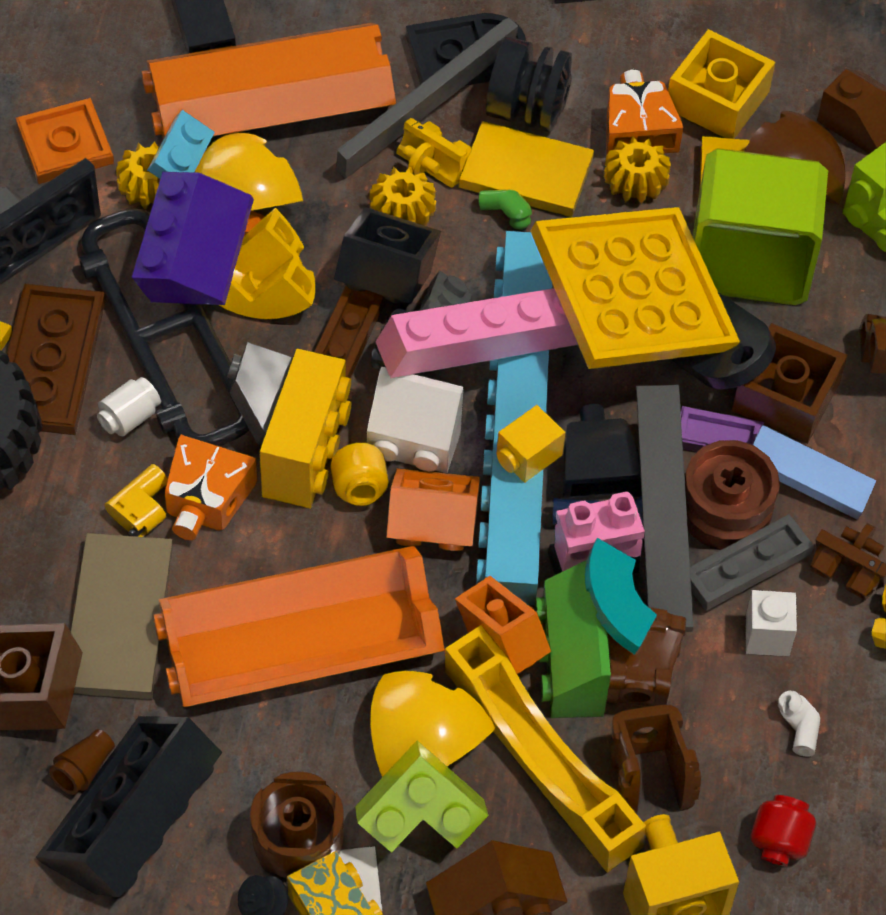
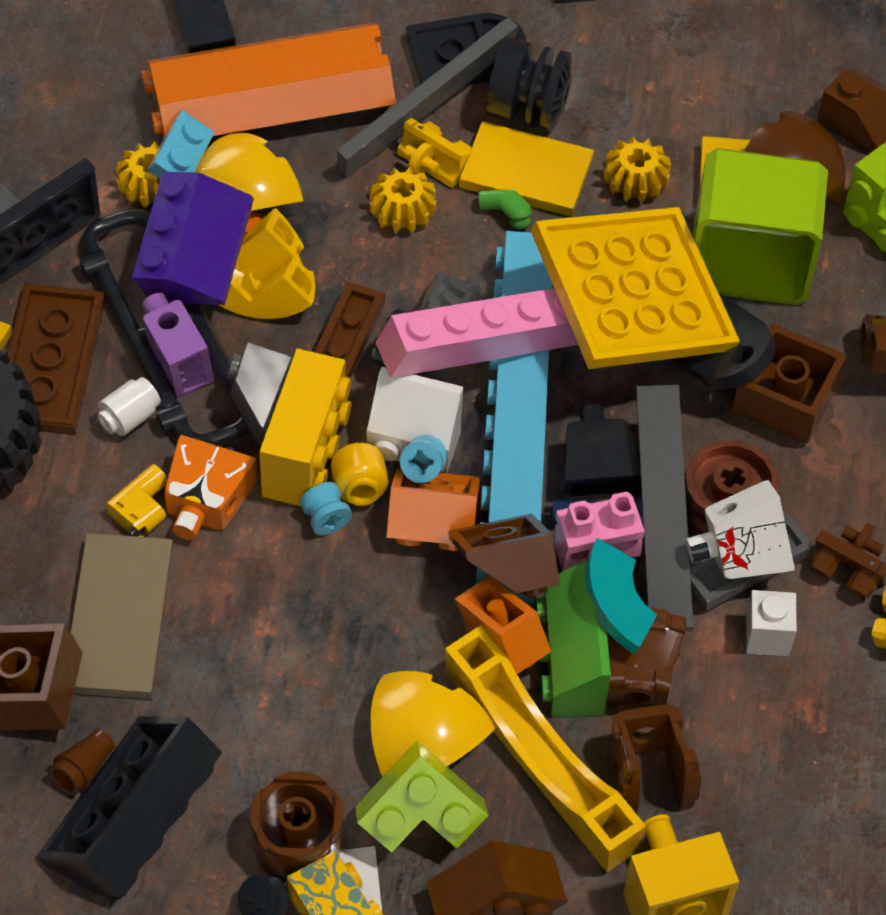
(62, 138): orange tile -> none
(177, 344): none -> medium lavender torso
(298, 626): orange panel -> none
(325, 508): none -> medium azure wheel
(387, 256): black brick -> none
(427, 451): none -> medium azure wheel
(512, 551): none -> reddish brown slope
(530, 444): yellow brick -> none
(642, 112): orange torso -> none
(707, 427): medium lavender tile -> none
(720, 84): yellow brick -> none
(745, 534): none -> white torso
(783, 829): red head -> none
(803, 719): white arm -> none
(816, 473): light blue tile -> none

